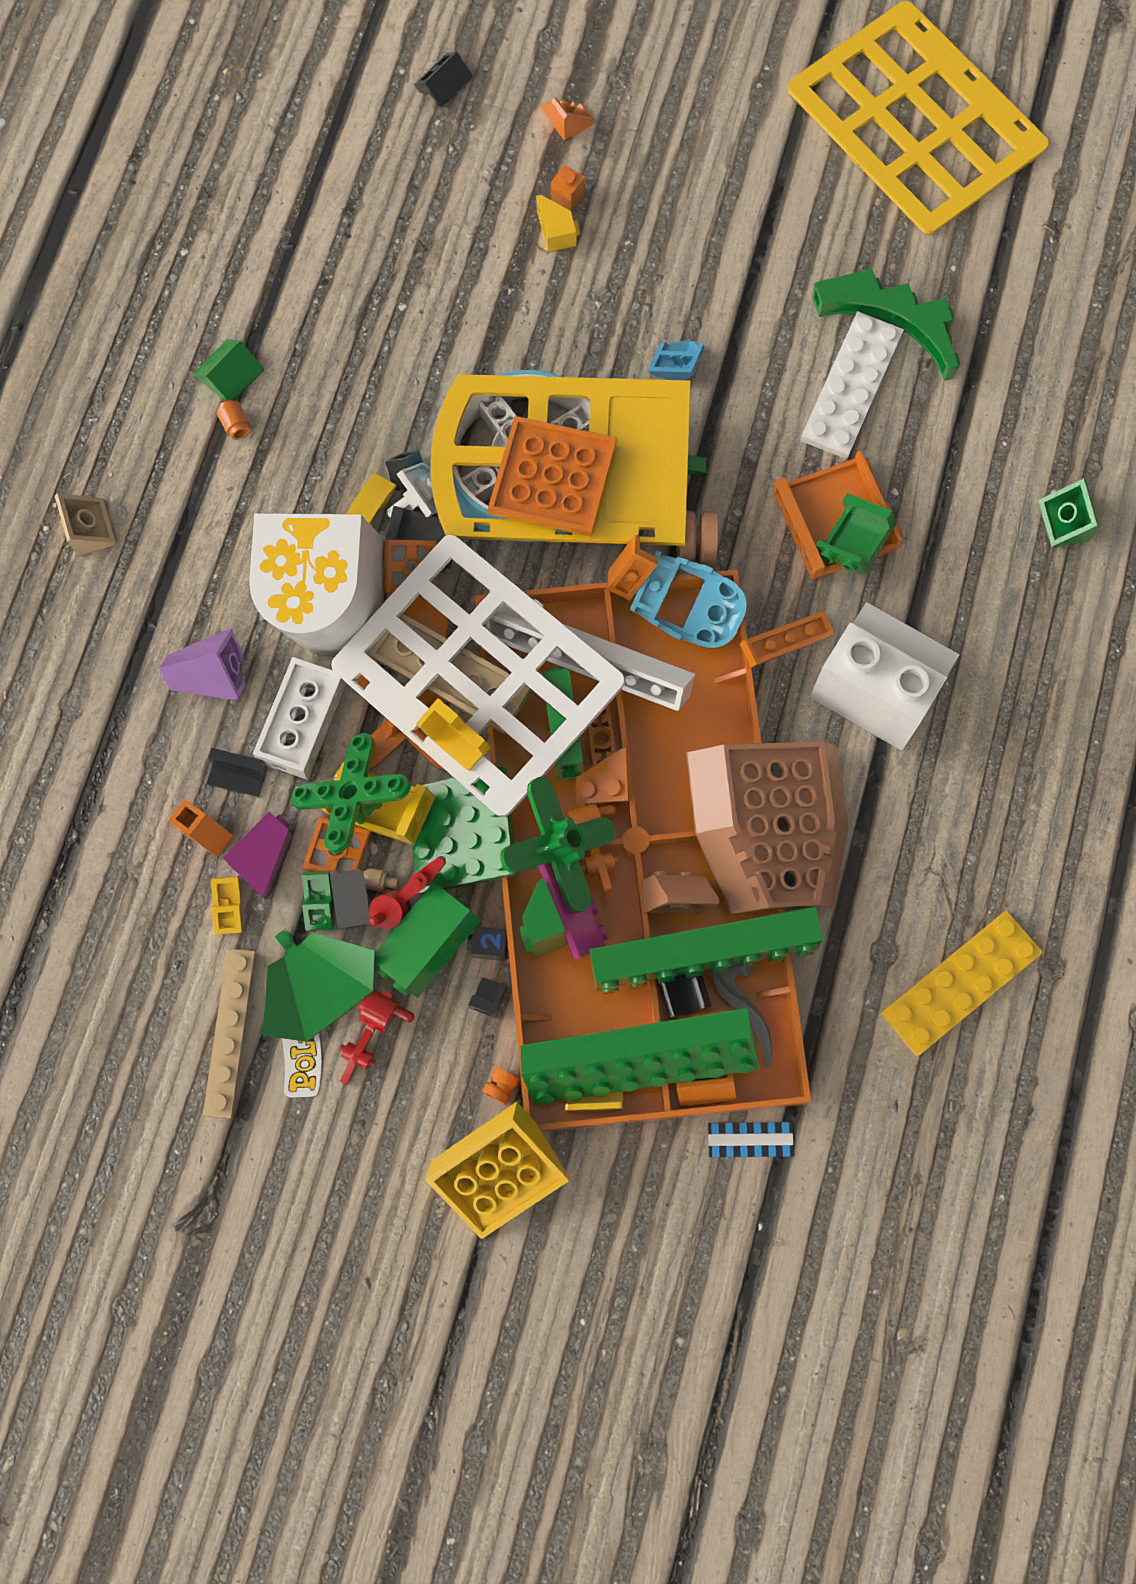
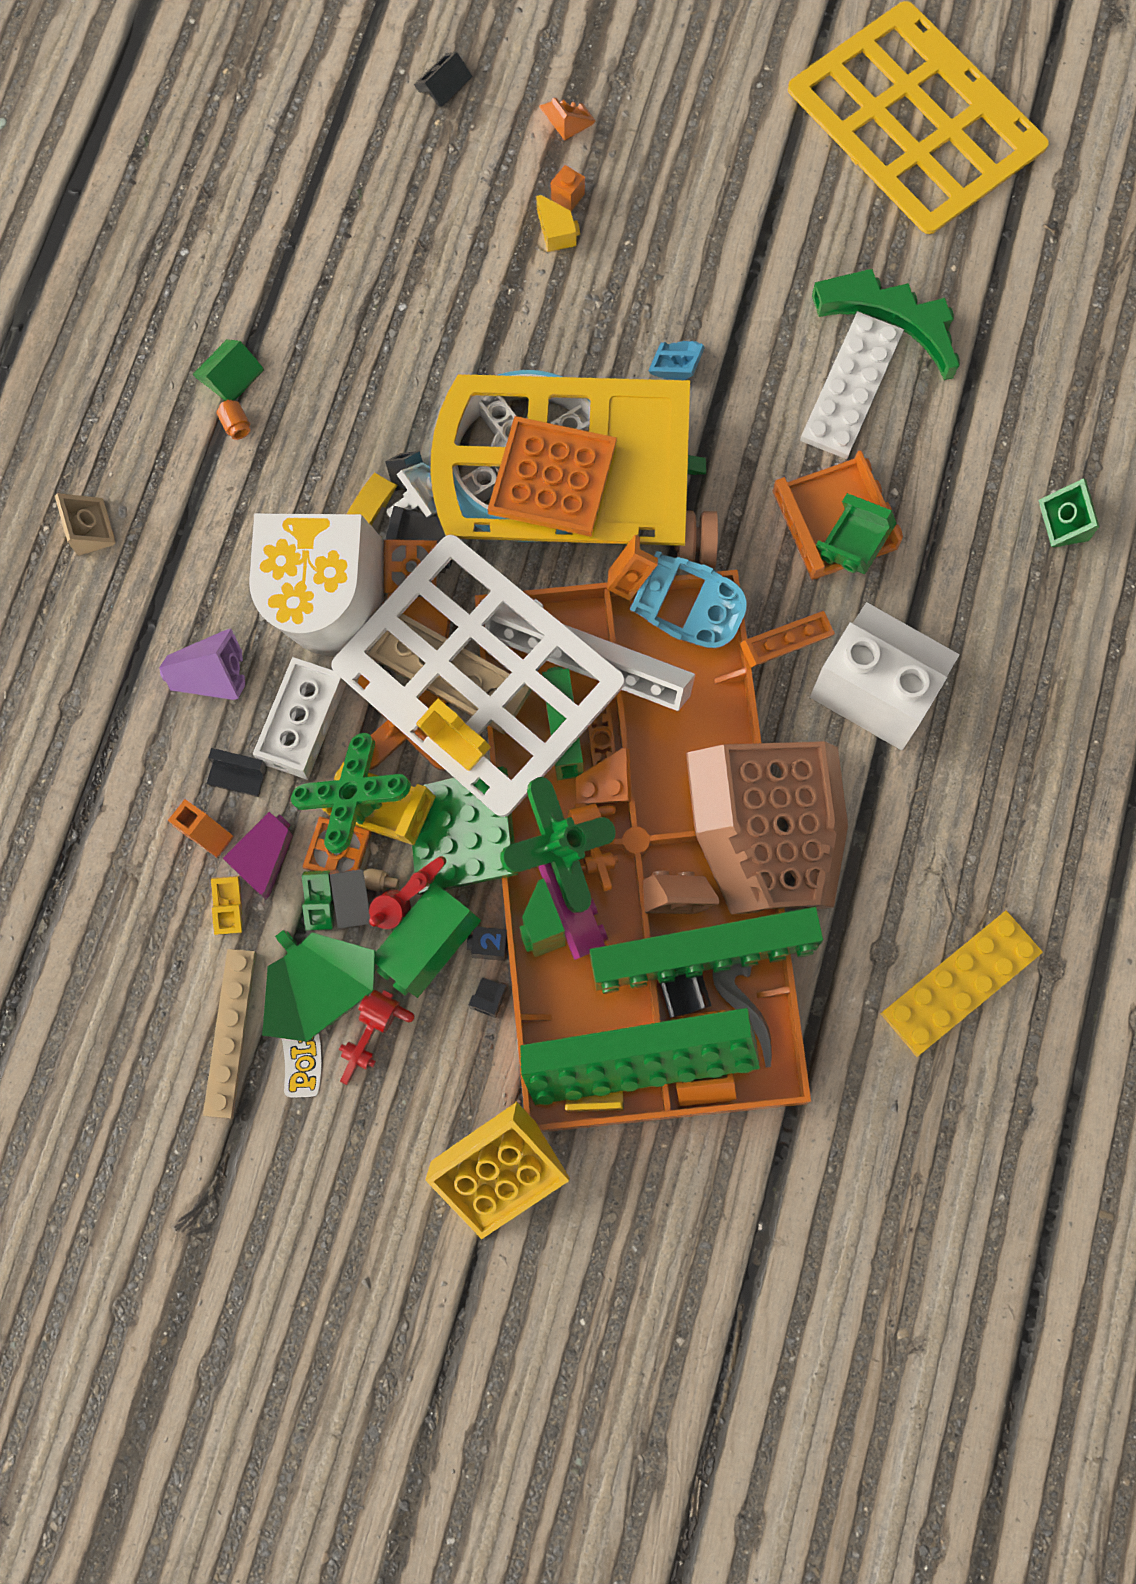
(500, 1085): orange wheel -> none
(750, 1139): sticker -> none

